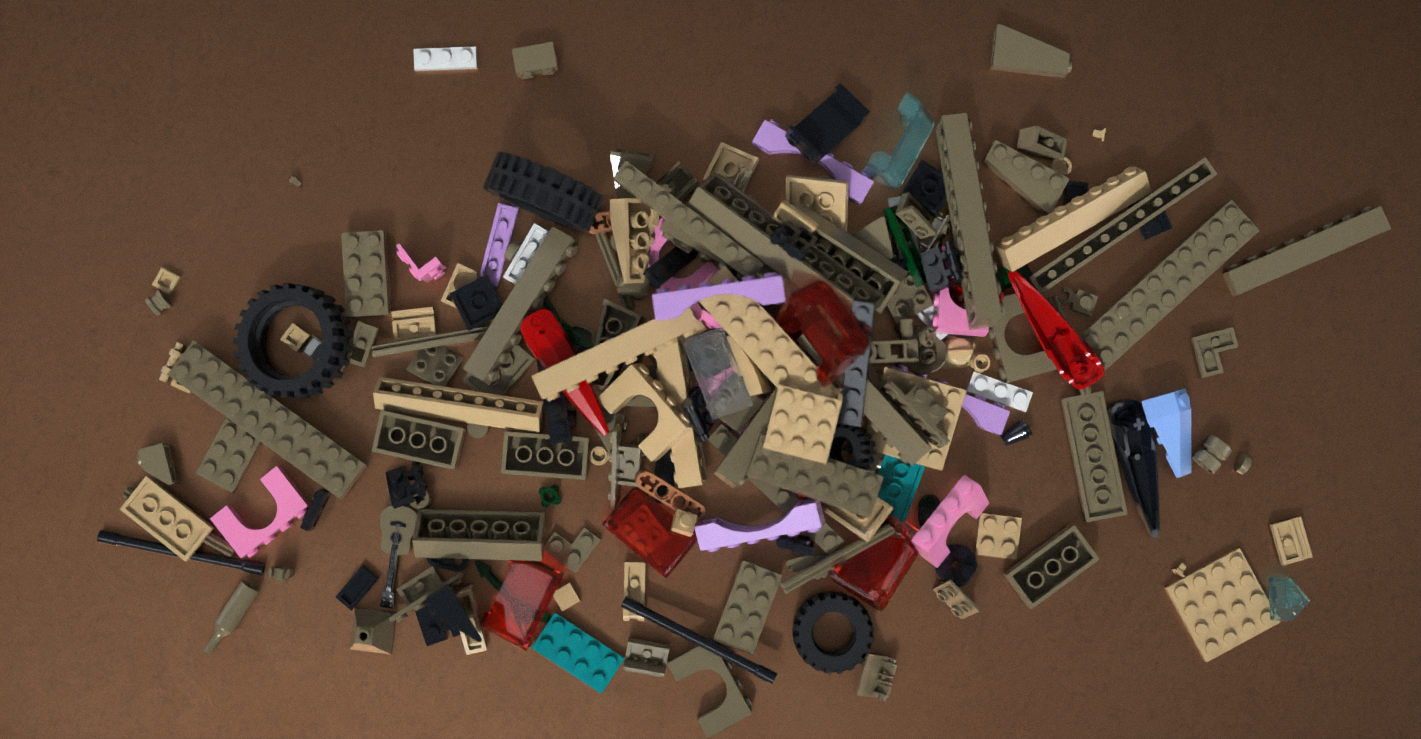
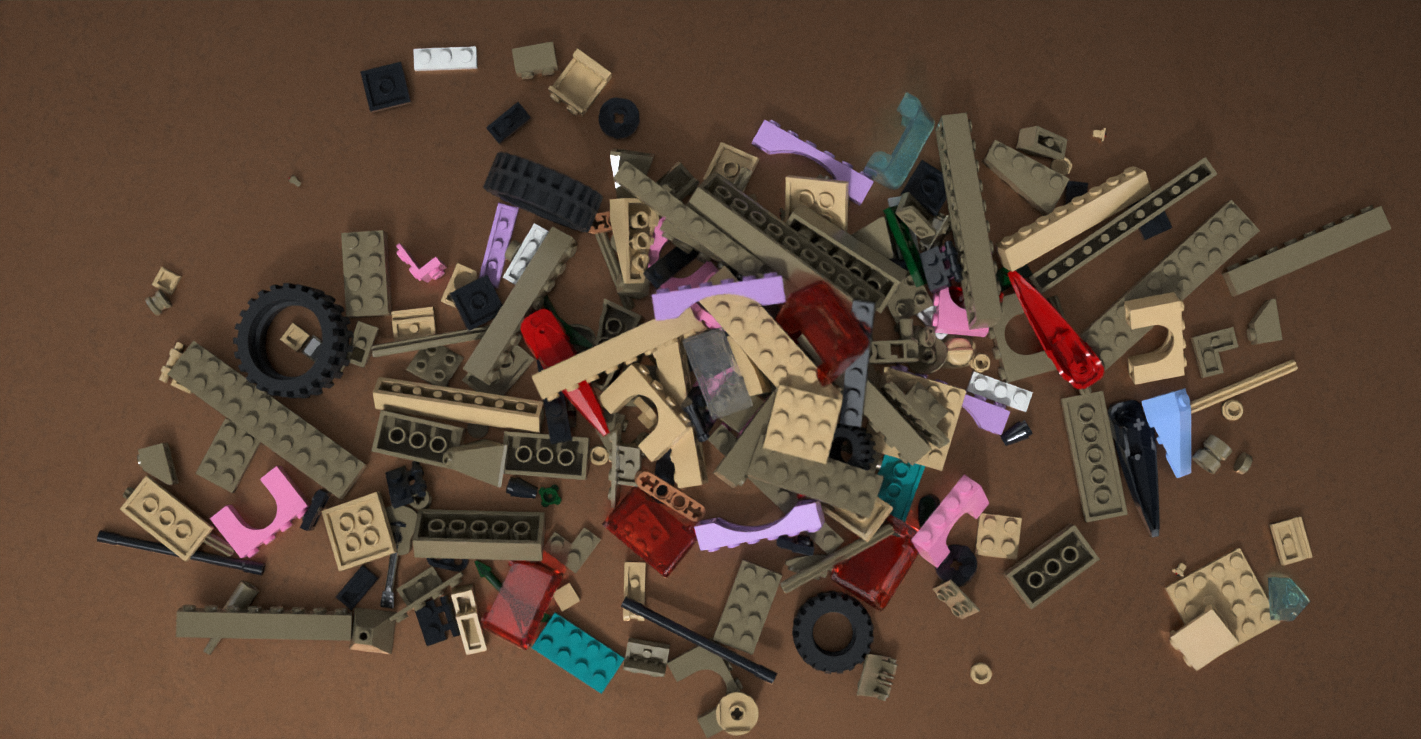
(264, 624): none -> dark tan brick
(280, 573): dark tan plate -> none
(359, 531): none -> tan plate
(386, 87): none -> black plate
(449, 610): black slope -> none
(479, 460): none -> dark tan slope
(508, 123): none -> black plate
(520, 488): none -> black cone
(580, 83): none -> tan panel
(621, 106): none -> black plate
(648, 416): none -> tan slope
(683, 522): tan plate -> none
(745, 722): none -> tan plate
(789, 212): tan tile -> none
(796, 241): black plate -> none
(827, 125): black panel -> none
(980, 673): none -> tan tile
(1027, 55): dark tan slope -> none
(1081, 301): dark tan plate -> none
(1168, 359): none -> tan arch
(1204, 638): none -> tan panel
(1232, 409): none -> tan plate
(1243, 385): none -> tan axle
(1265, 324): none -> dark tan slope

